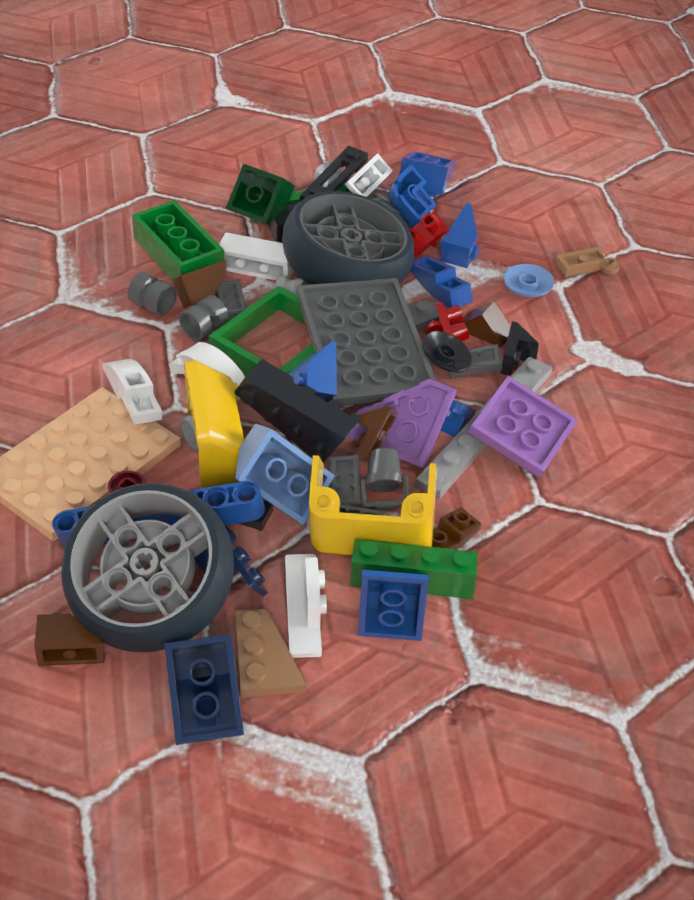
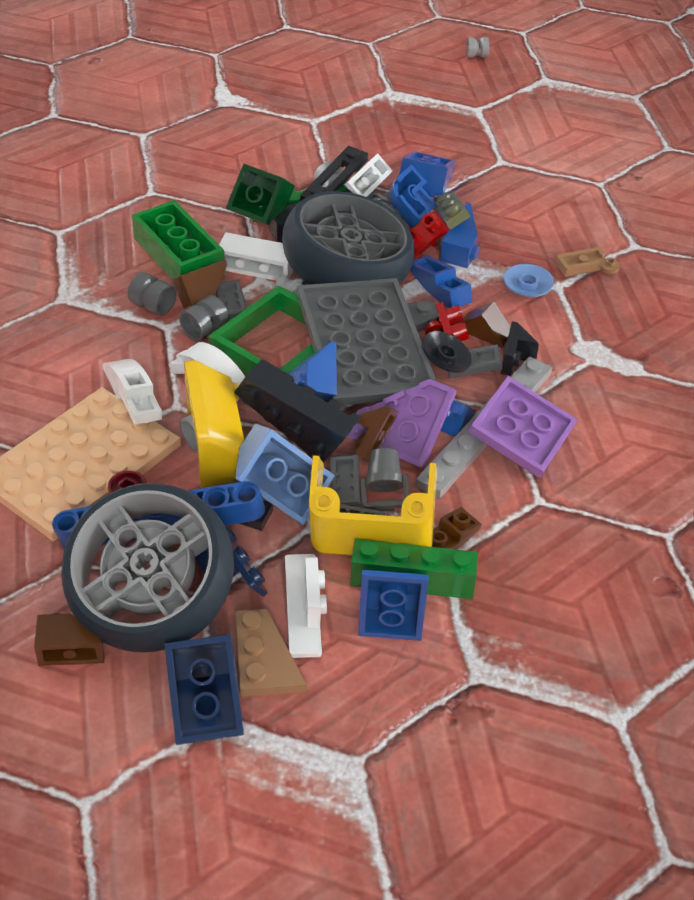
(451, 209): none -> olive plate
(477, 47): none -> light grey wheel

